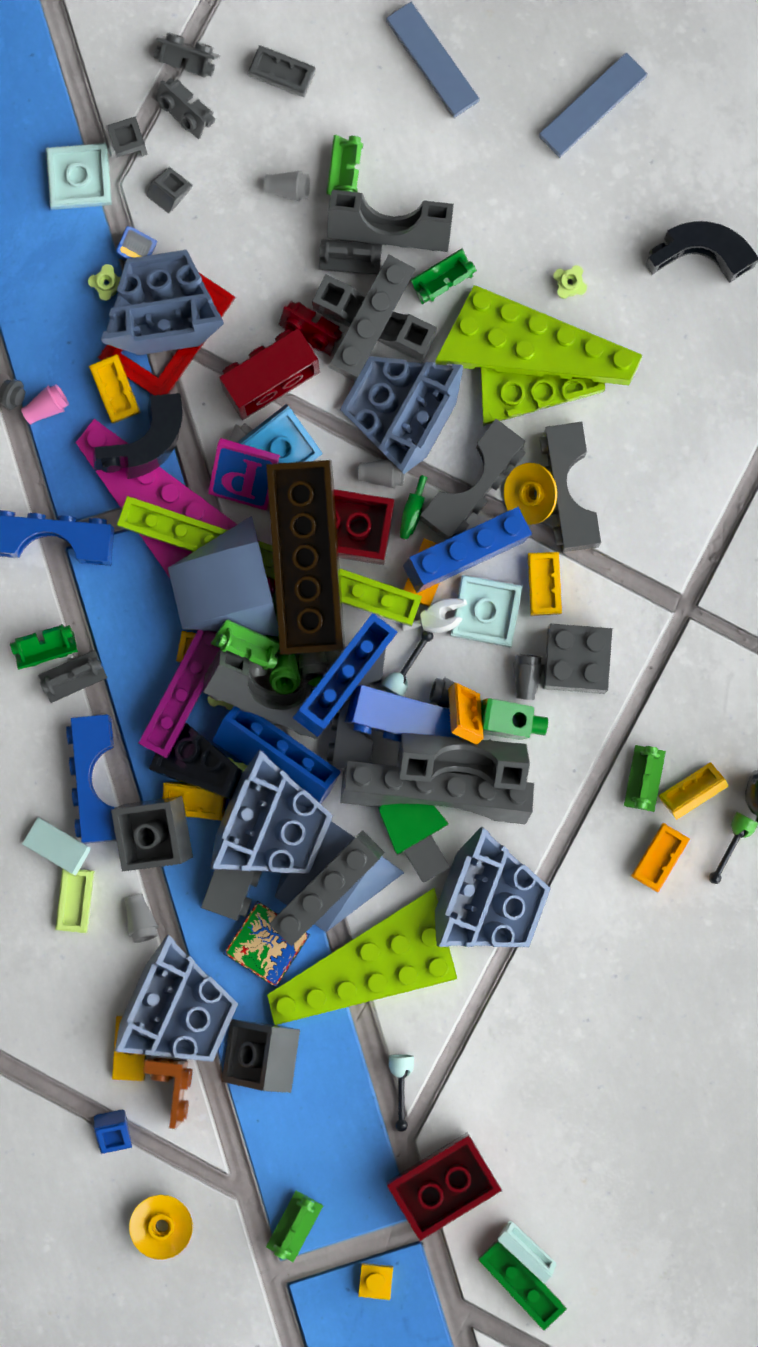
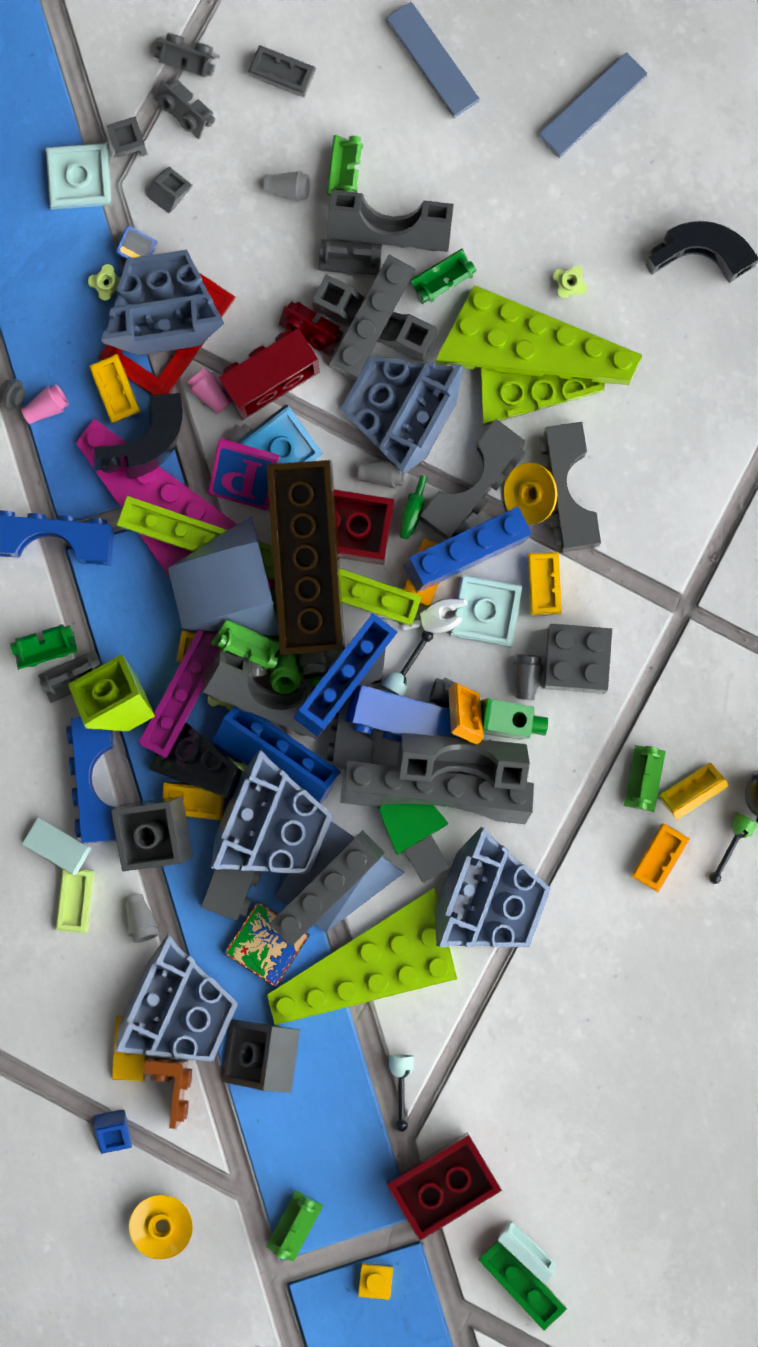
(111, 697): none -> lime slope
(208, 390): none -> bright pink cone

